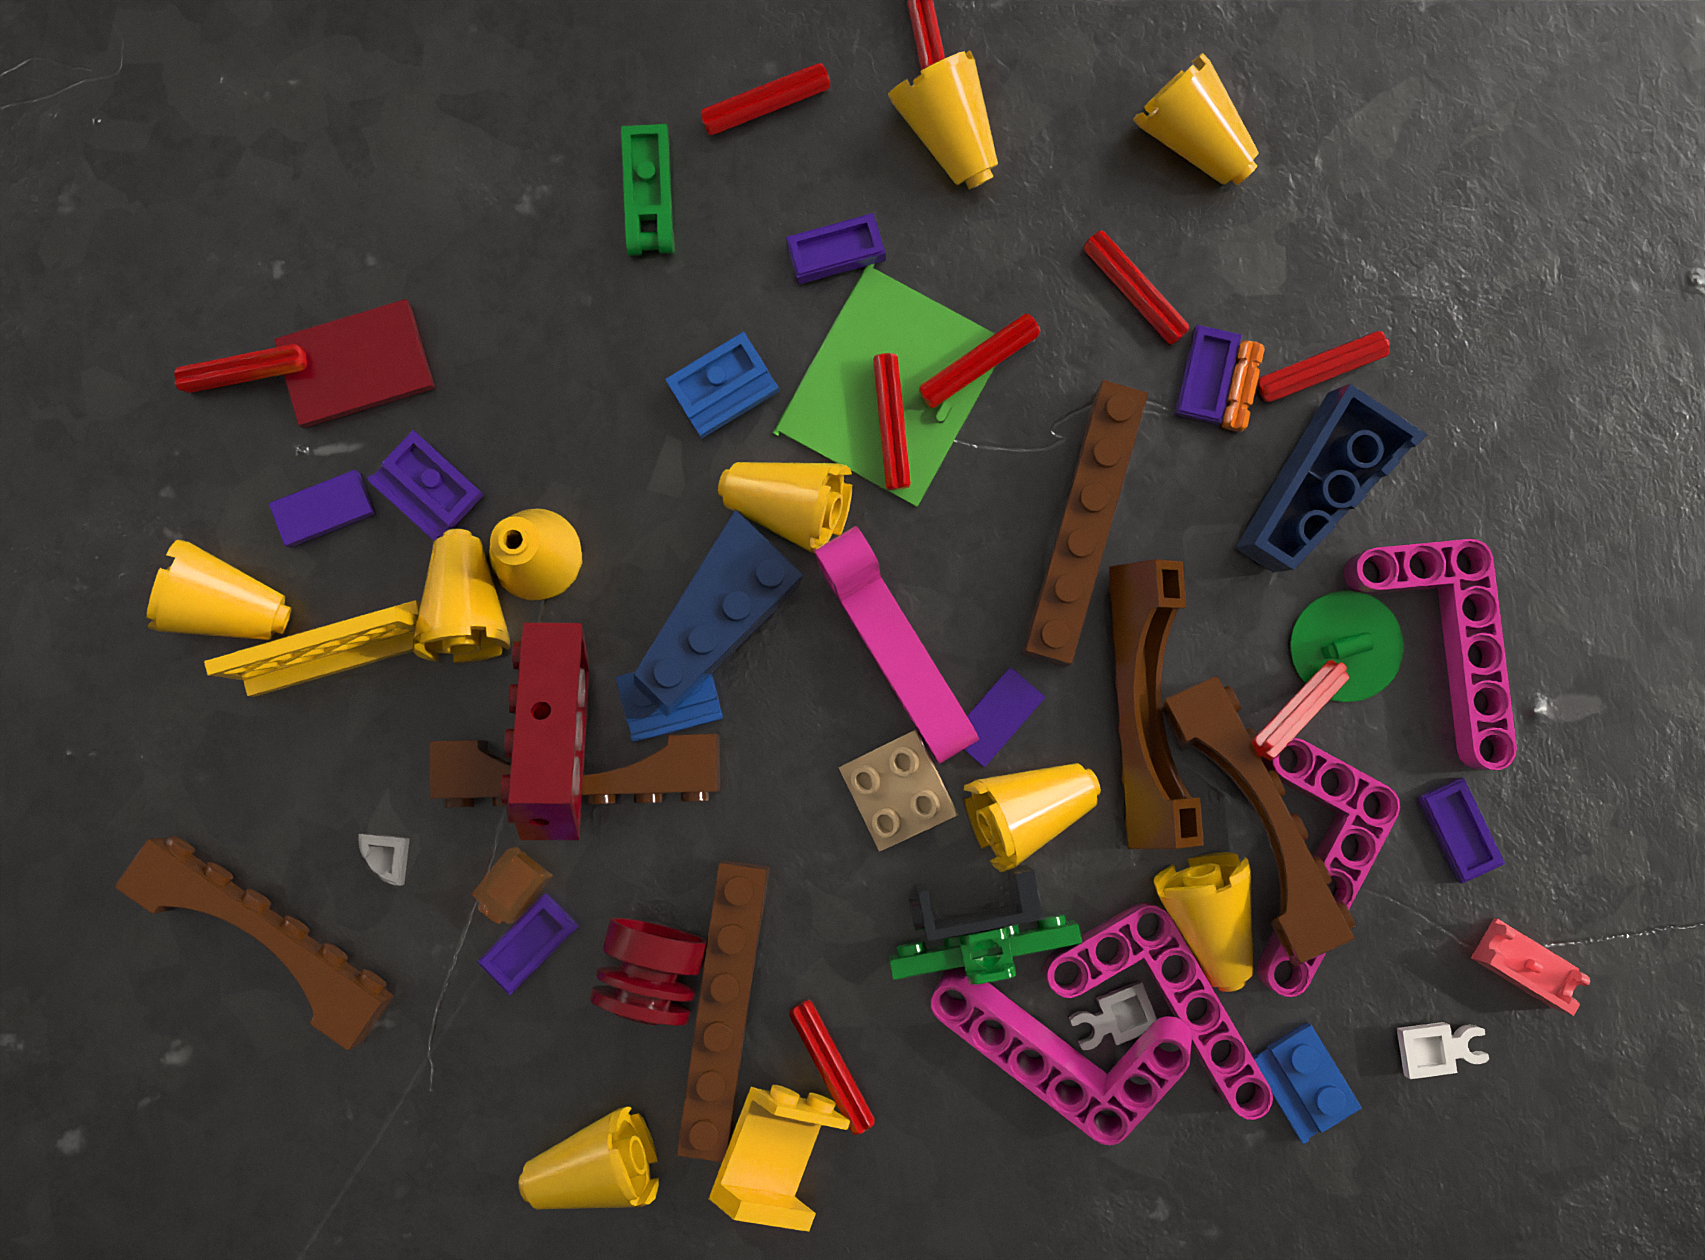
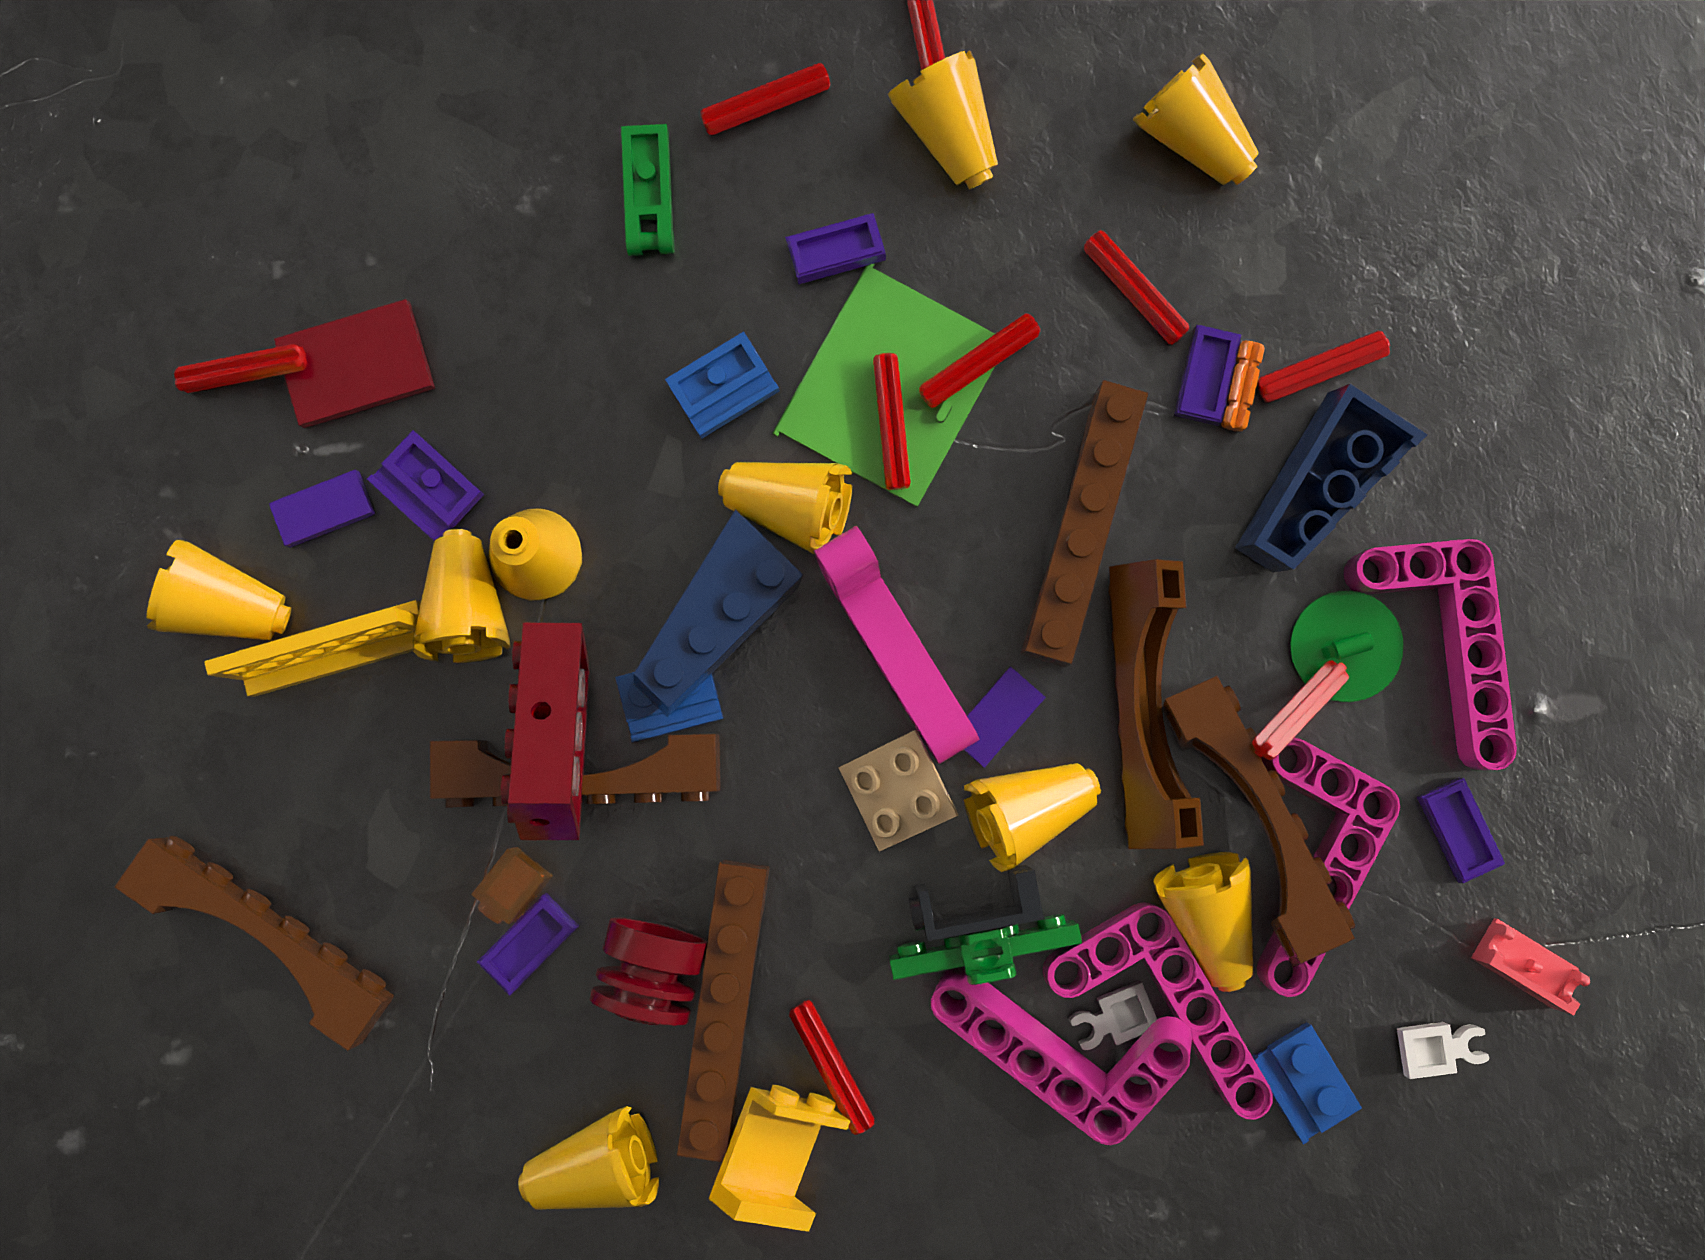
(386, 856): light grey tile -> none

